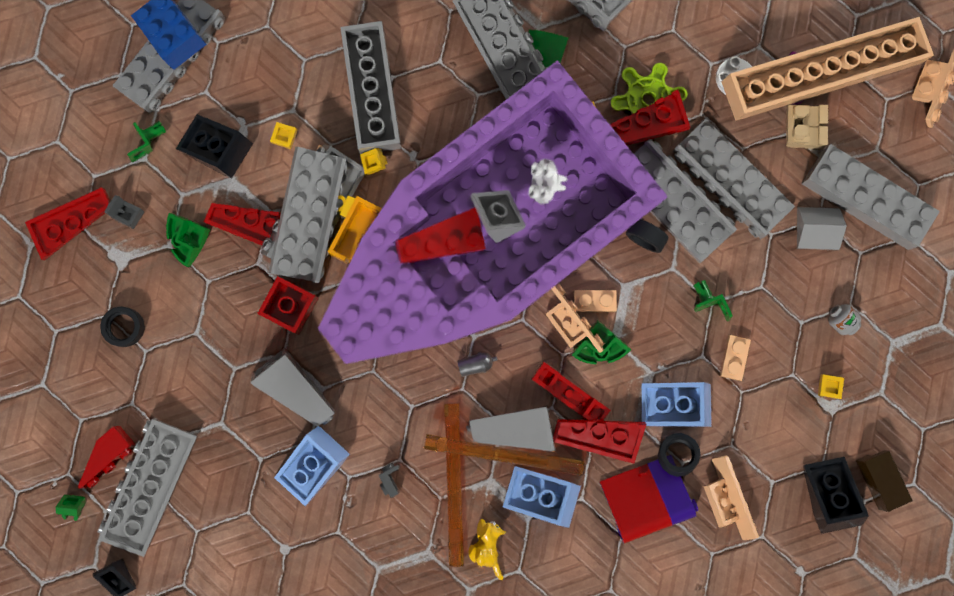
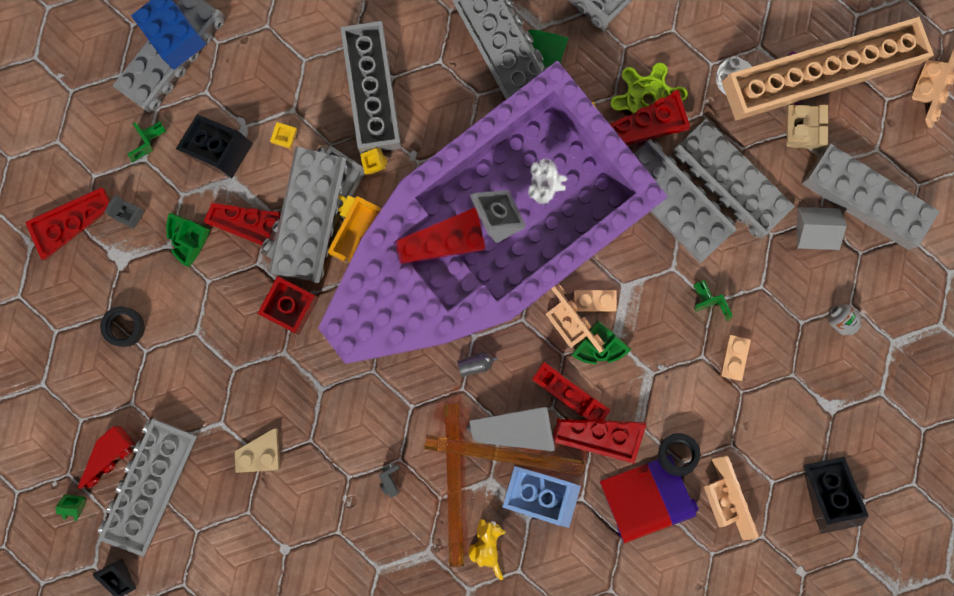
(259, 454): none -> tan wing
(290, 385): light grey slope -> none
(311, 465): light blue slope -> none
(647, 236): black tyre -> none
(676, 404): light blue slope -> none
(830, 386): yellow tile -> none
(884, 481): dark brown piece -> none

